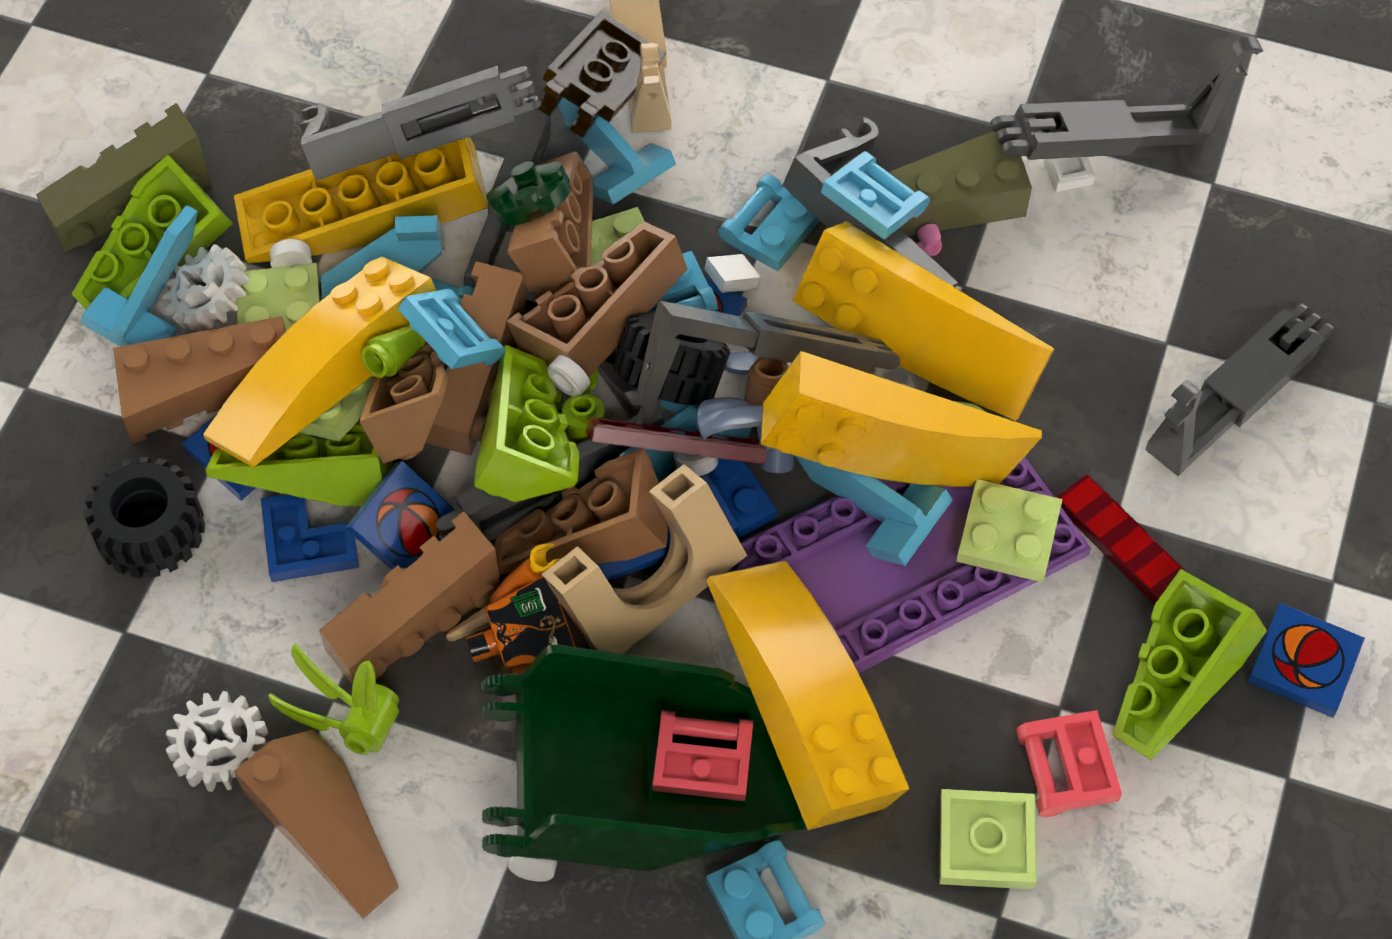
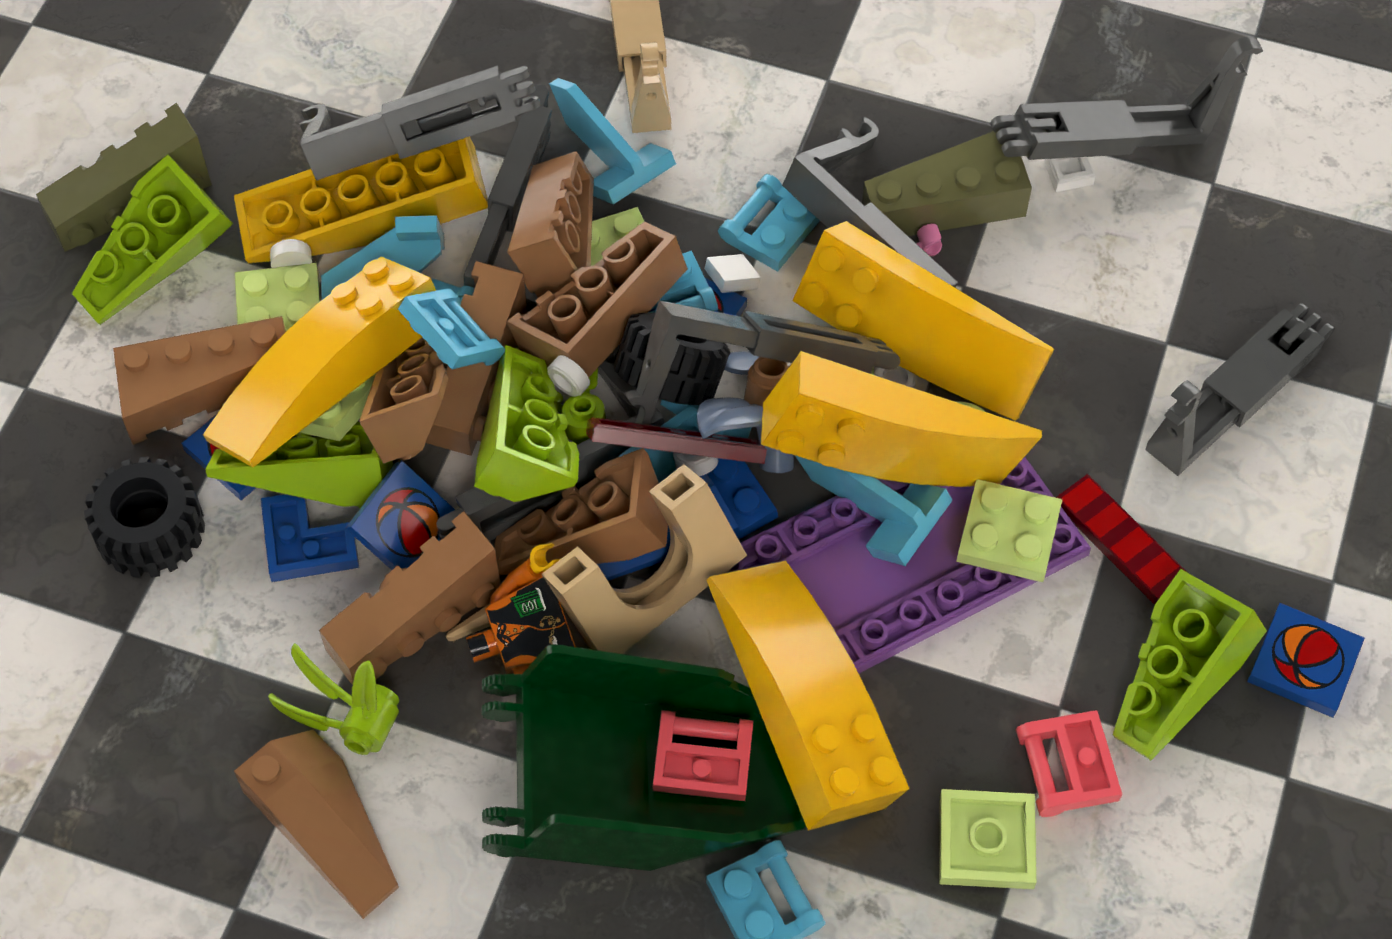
(130, 320): medium azure piece -> none
(206, 288): white gear -> none
(212, 724): white gear -> none
(391, 351): lime cone -> none
(529, 190): dark green plate -> none
(532, 868): white tile -> none
(595, 72): tile -> none
(874, 195): medium azure plate -> none

